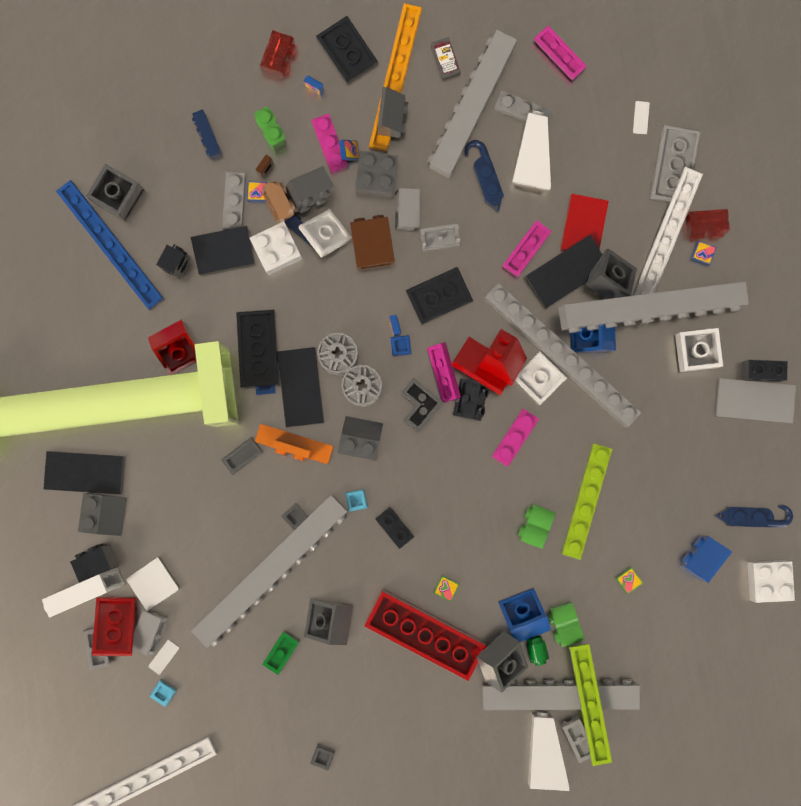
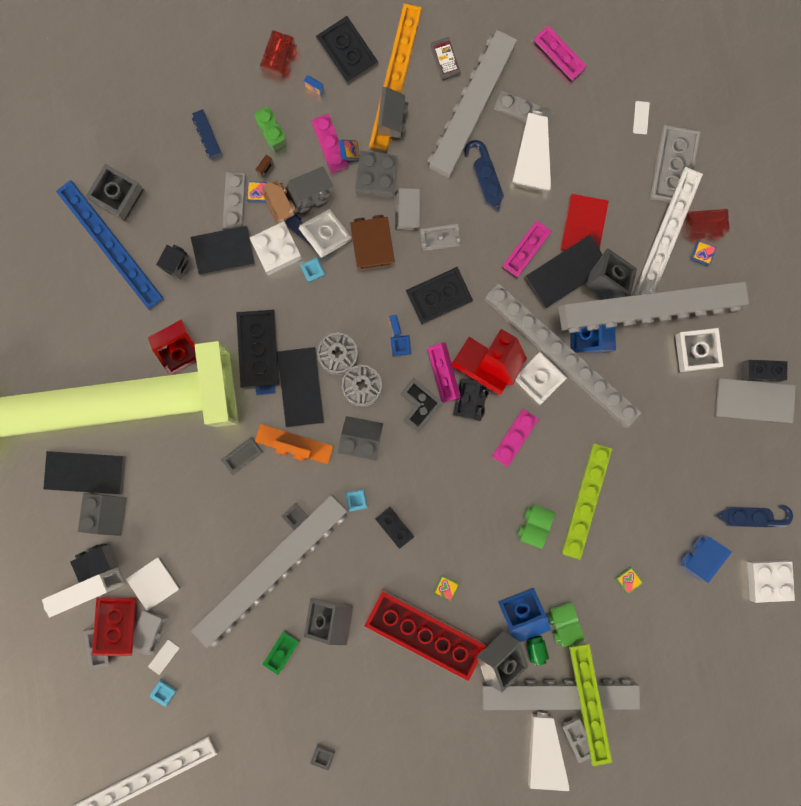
(312, 269): none -> medium azure tile

